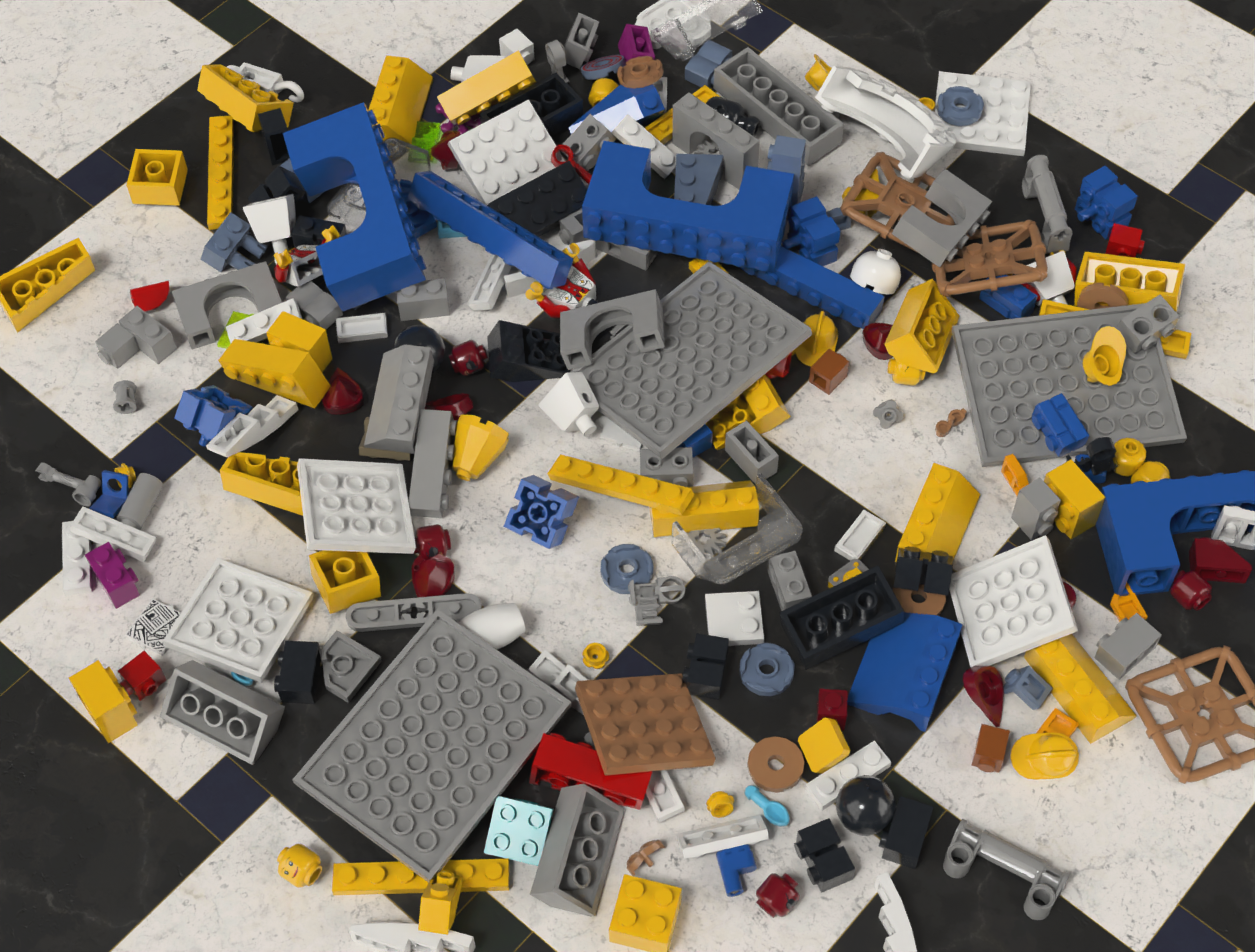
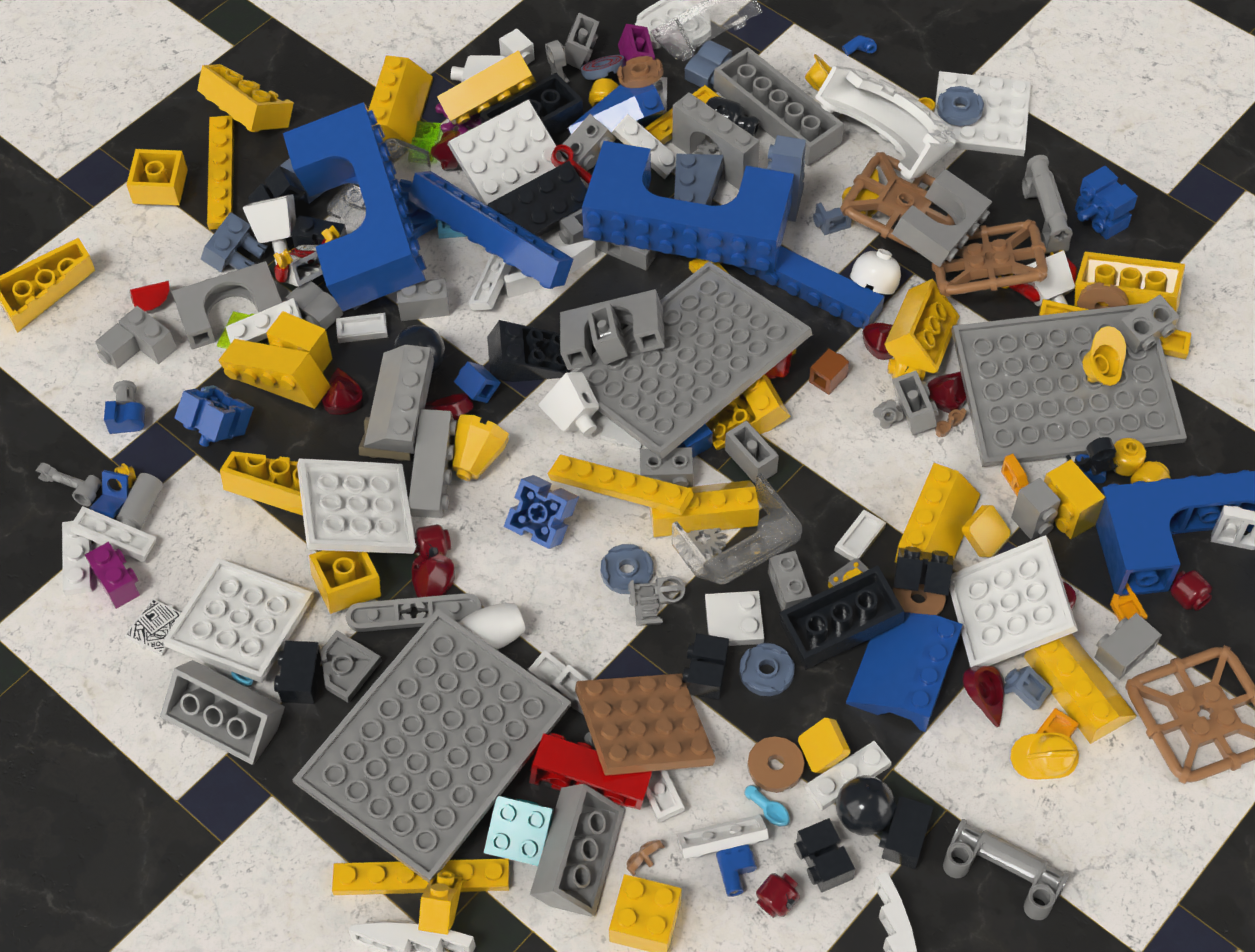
(105, 700): yellow brick -> none
(124, 417): none -> blue leg
(141, 676): red brick -> none
(251, 428): white slope -> none
(268, 80): white piece -> none
(273, 127): black piece -> none
(299, 865): yellow head -> none
(468, 357): dark red head -> none
(477, 382): none -> blue brick
(576, 293): torso -> none
(595, 649): yellow plate -> none
(606, 333): none -> light grey brick
(720, 804): yellow plate -> none
(813, 232): blue brick -> none
(823, 337): yellow piece -> none
(832, 705): dark red brick -> none
(860, 43): none -> blue arm
(914, 402): none -> light grey brick
(946, 391): none -> dark red piece
(986, 531): none -> yellow piece
(990, 748): dark orange brick -> none
(1010, 301): blue brick -> none
(1060, 425): blue brick -> none
(1125, 241): red brick -> none
(1218, 561): dark red slope -> none

